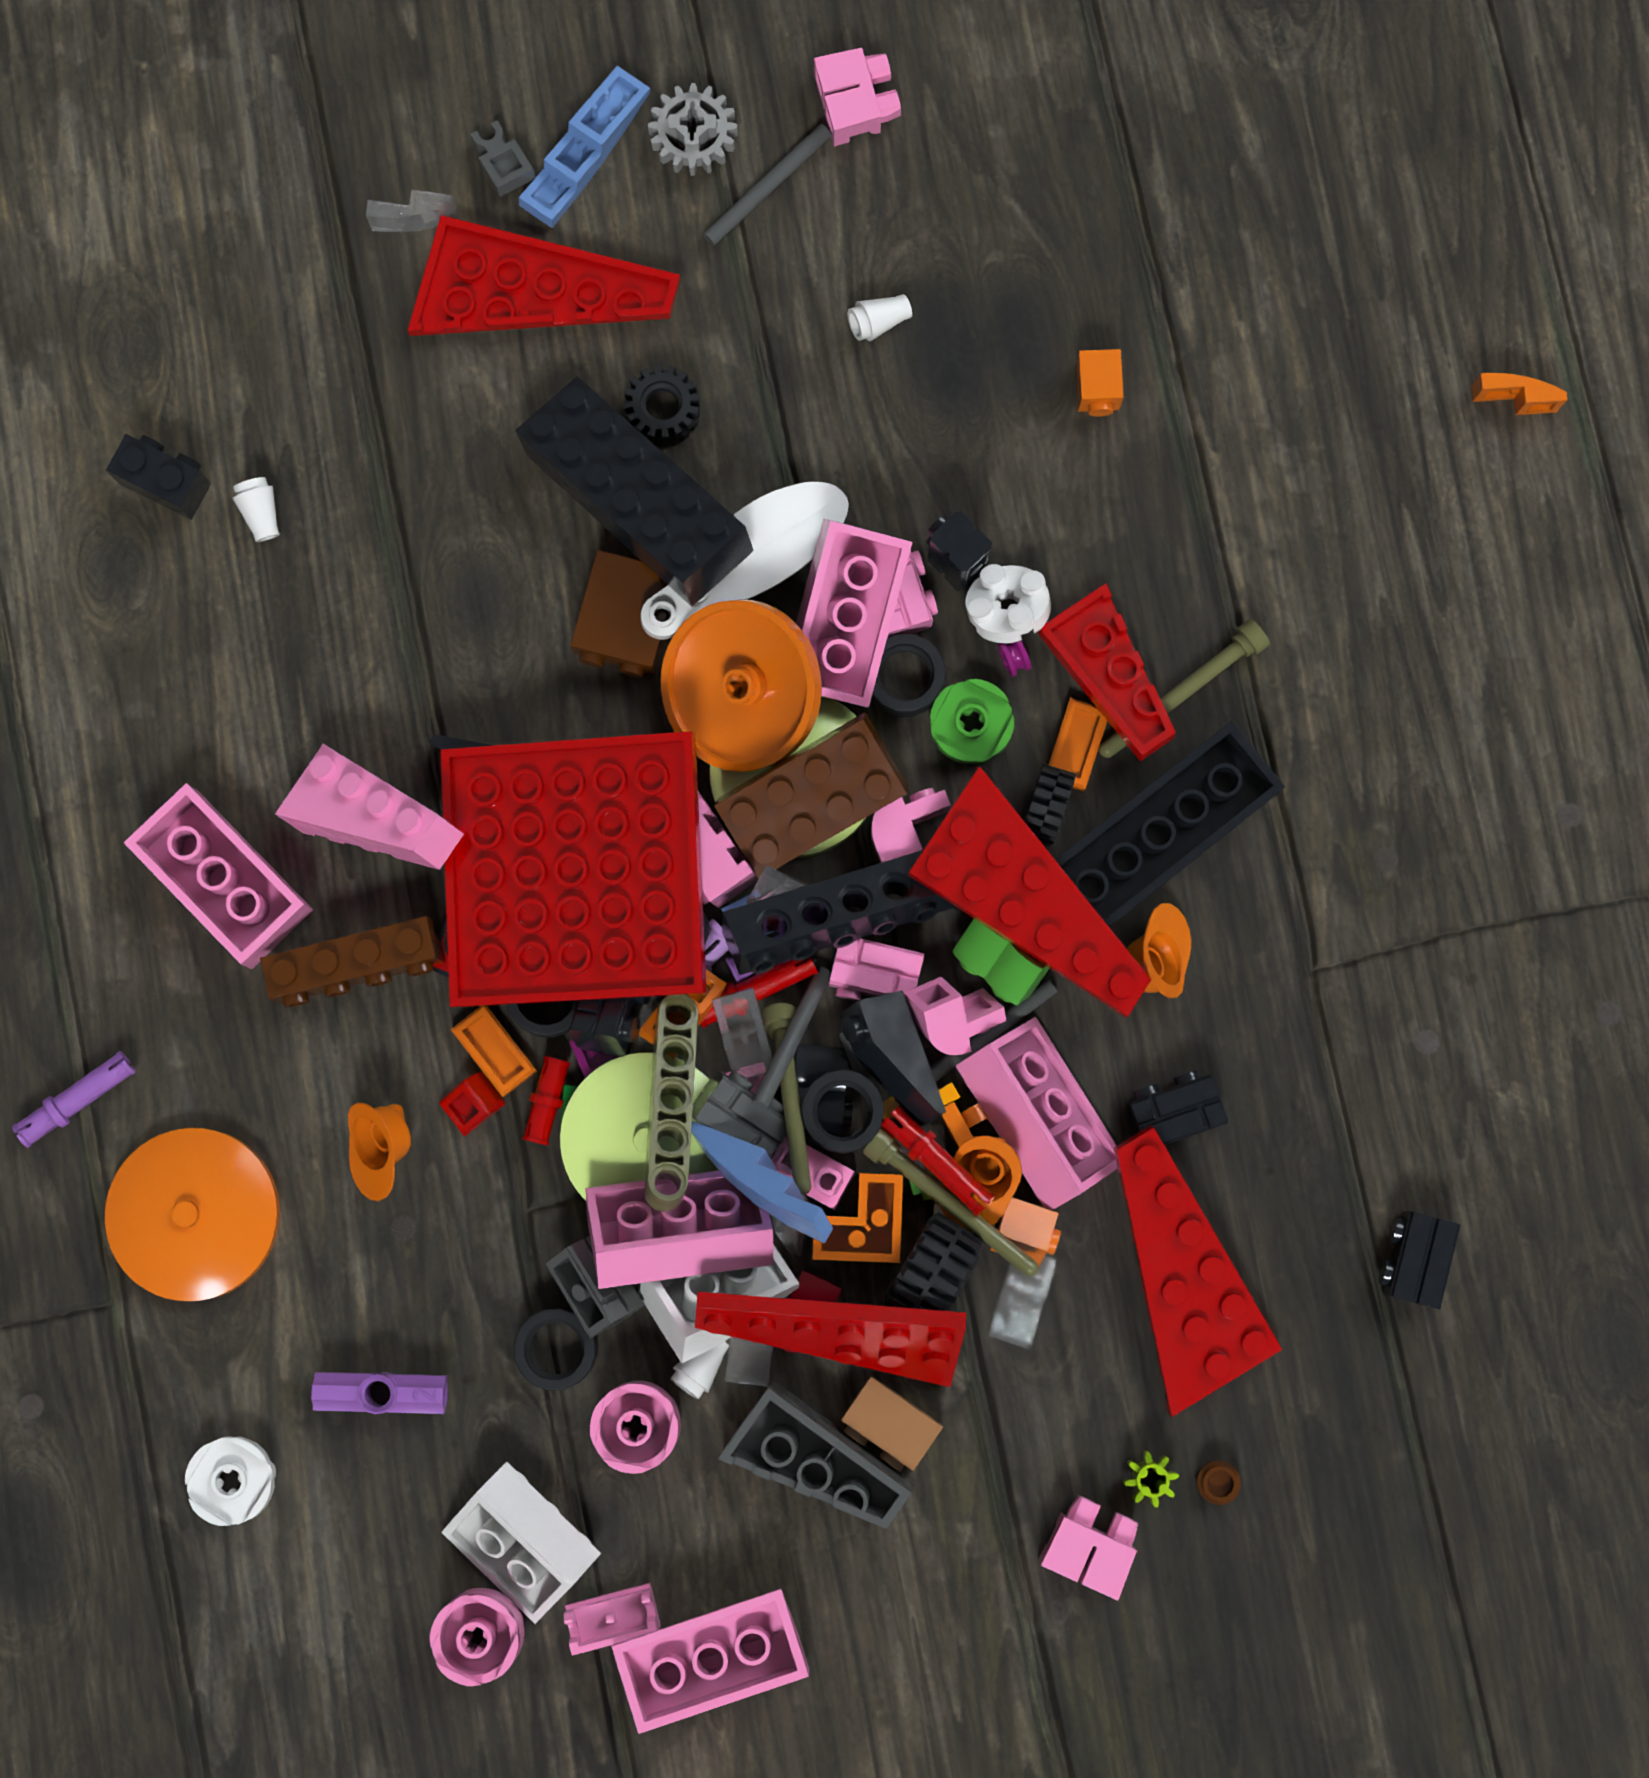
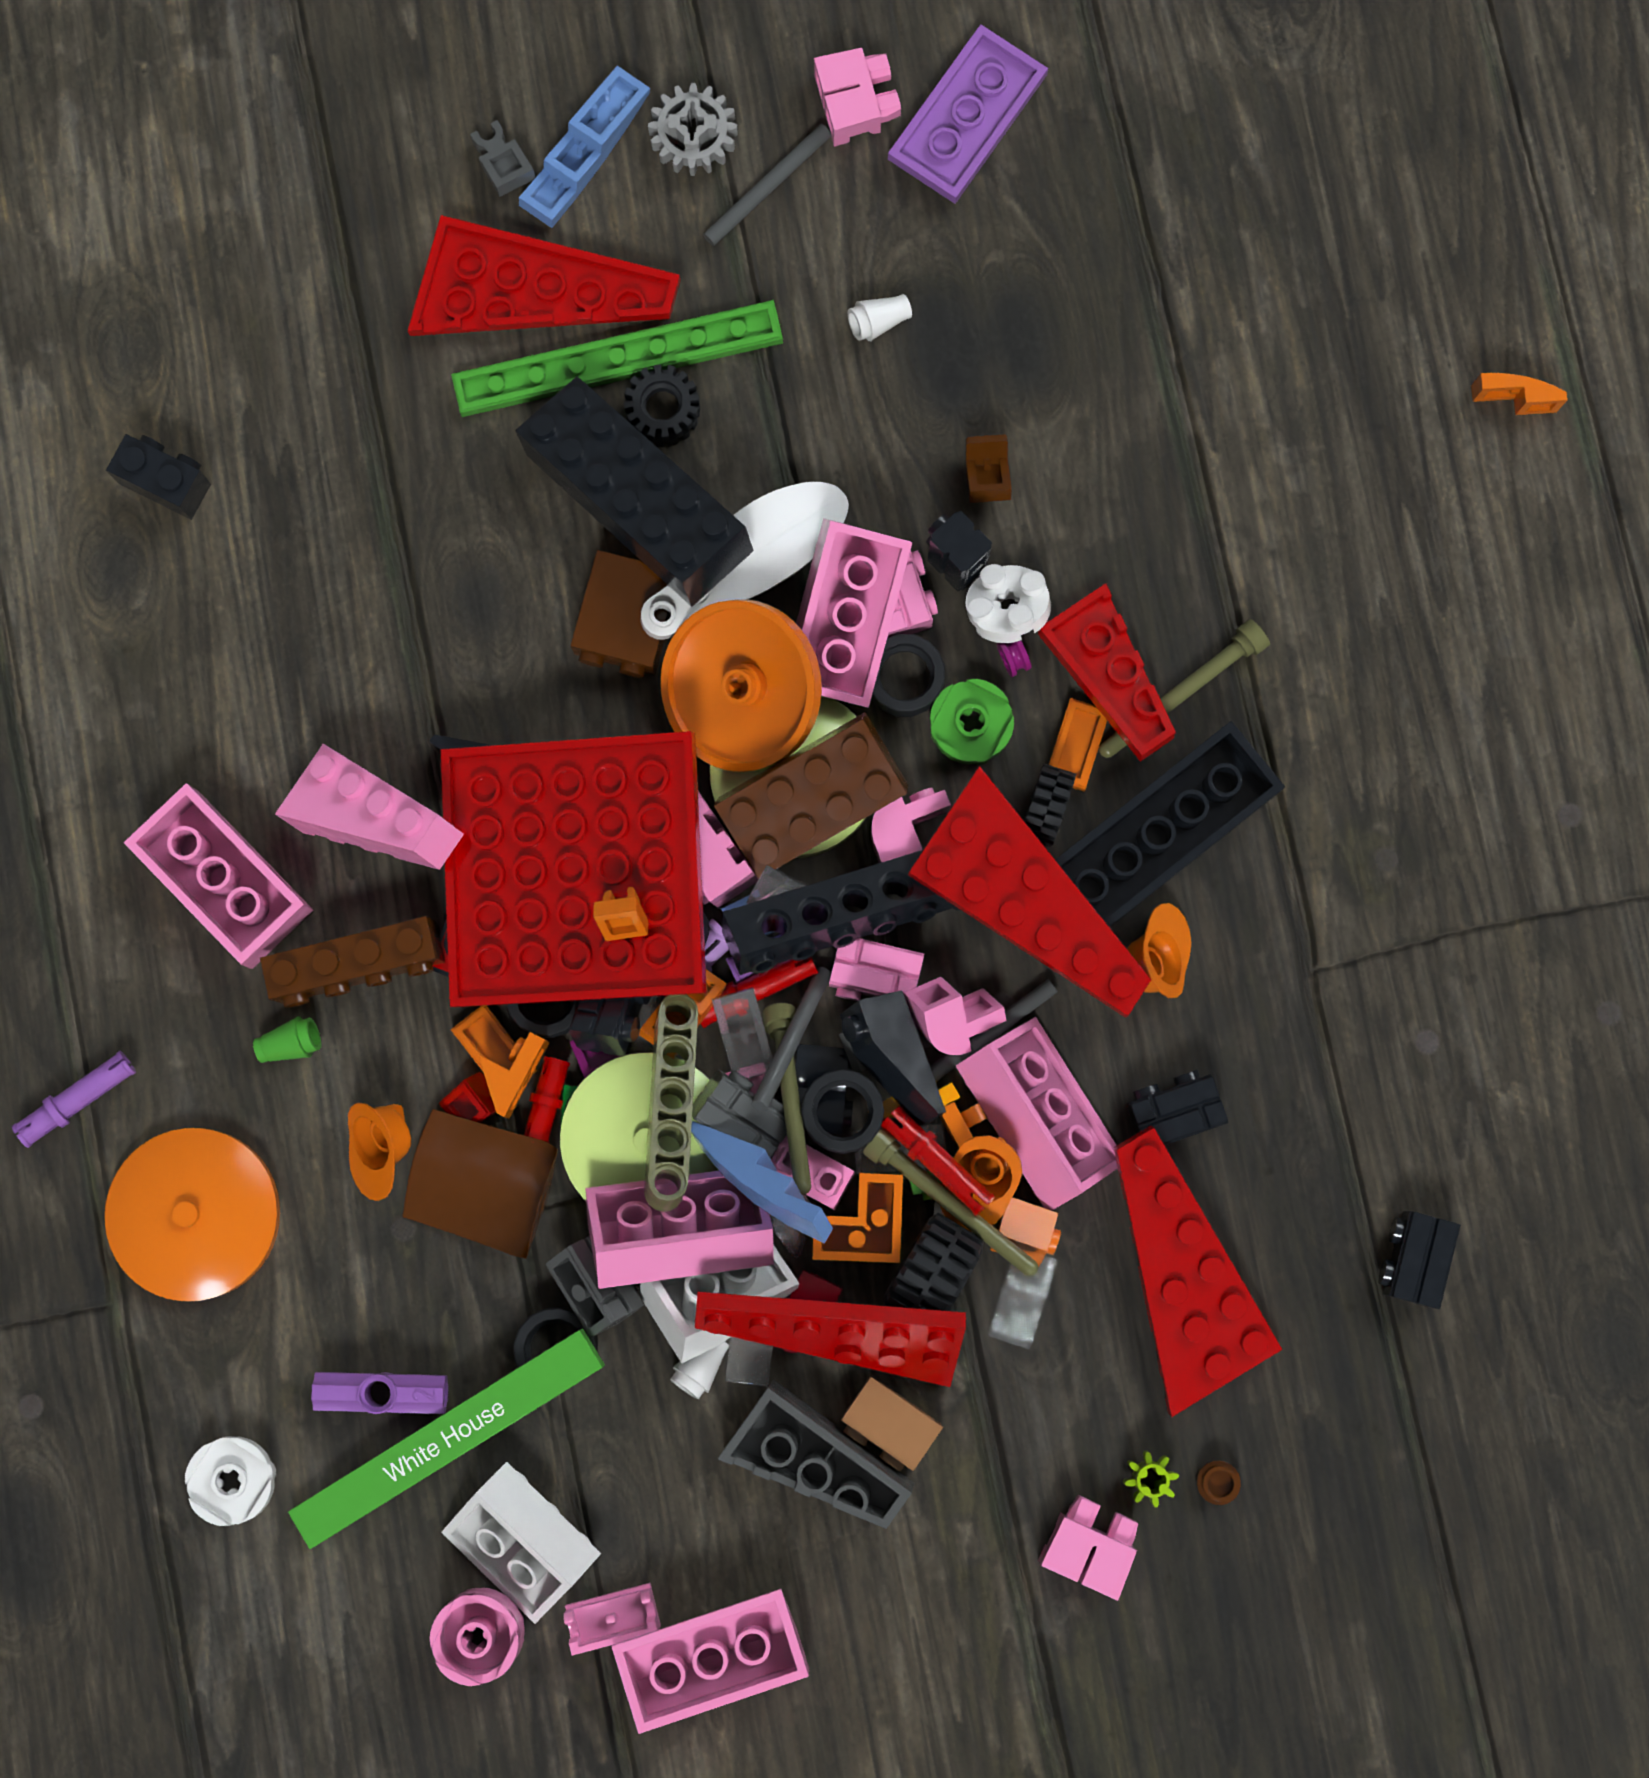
(257, 507): white cone -> none
(289, 1041): none -> bright green cone
(420, 214): clear slope -> none
(446, 1438): none -> bright green tile
(480, 1182): none -> reddish brown piece
(508, 1085): none -> orange slope
(614, 1440): bright pink brick -> none
(617, 357): none -> bright green tile
(620, 917): none -> orange tile
(967, 114): none -> medium lavender plate
(987, 468): none -> reddish brown bracket
(1003, 965): bright green brick -> none
(1099, 381): orange brick -> none

